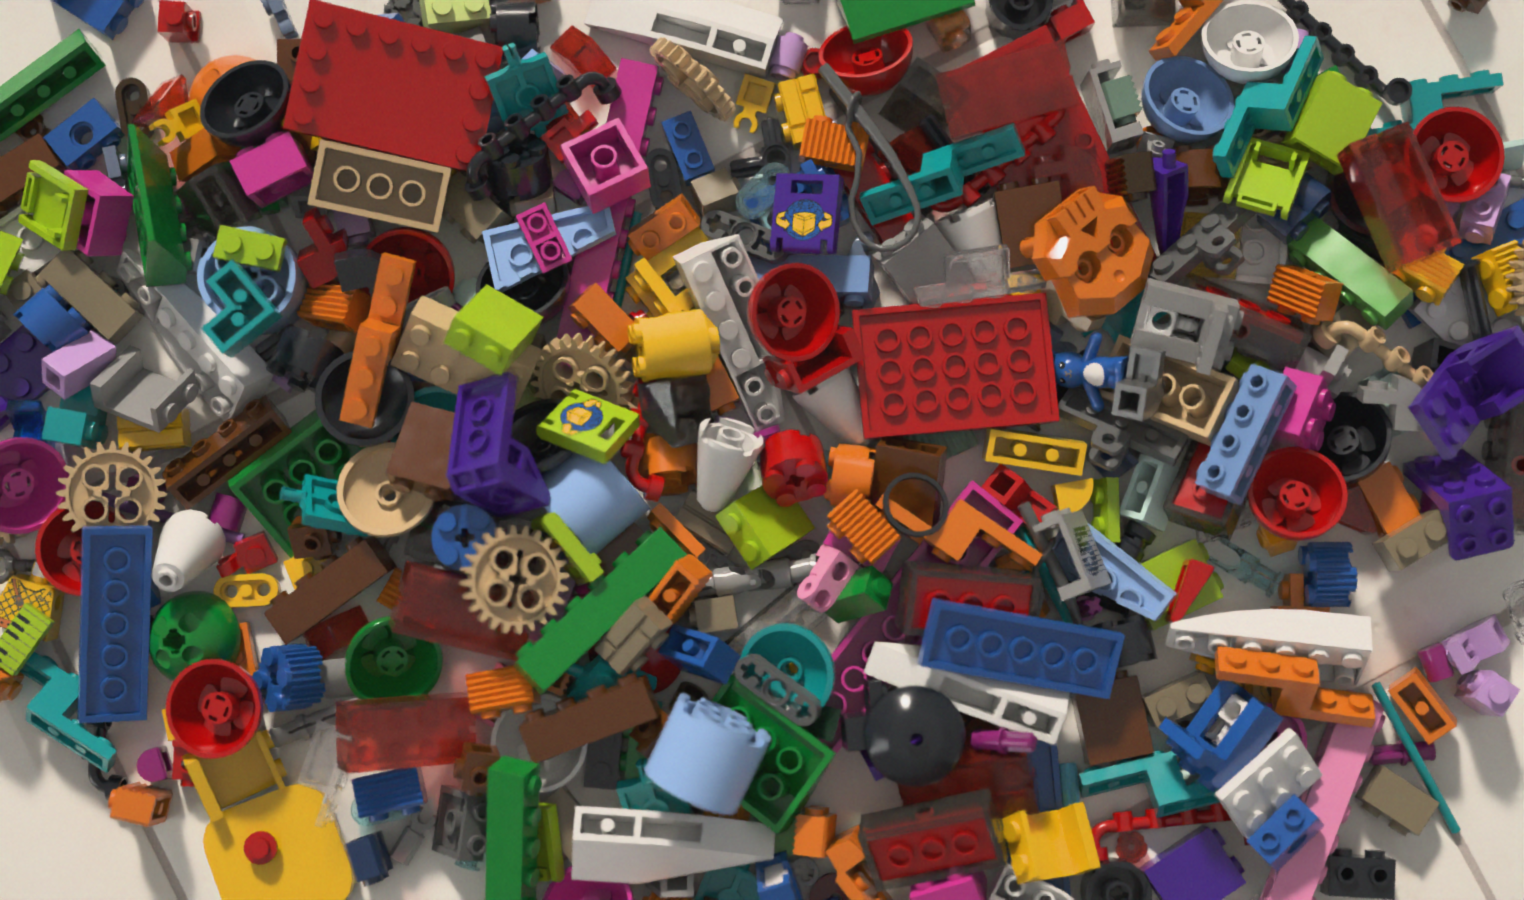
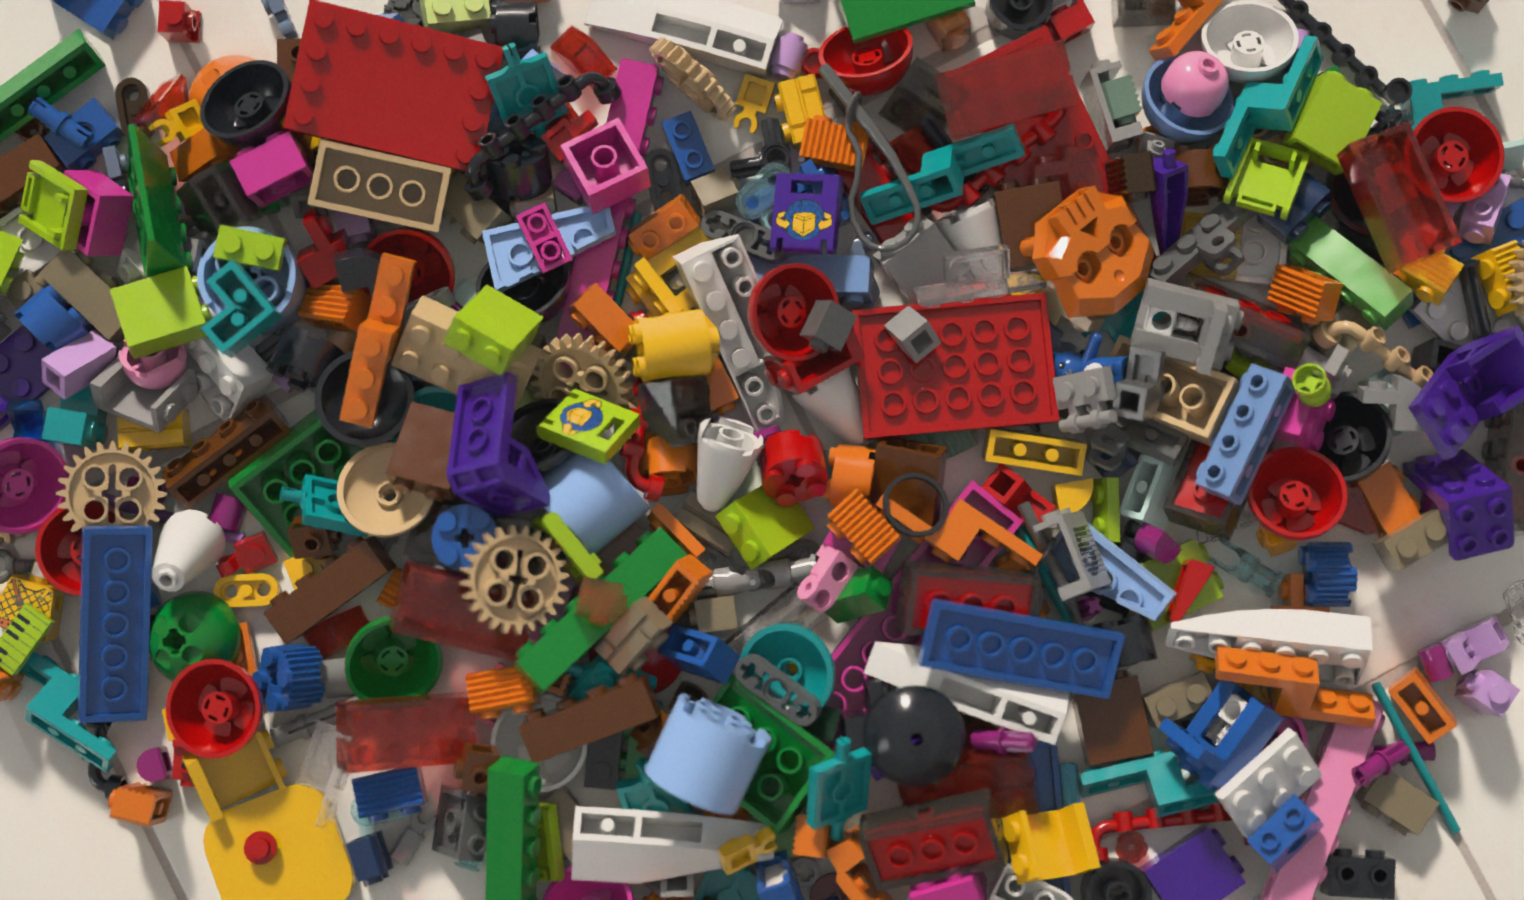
(61, 123): none -> blue pin
(157, 369): none -> bright pink cylinder
(160, 312): none -> lime brick
(600, 601): none -> clear orange brick
(742, 851): none -> yellow plate
(828, 326): none -> dark grey brick
(838, 788): none -> teal plate
(912, 334): none -> light grey brick
(1082, 389): none -> light grey plate
(1156, 544): none -> magenta brick
(1196, 83): none -> bright pink cylinder
(1308, 378): none -> lime wheel
(1380, 763): none -> magenta axle
(1391, 115): none -> black gear

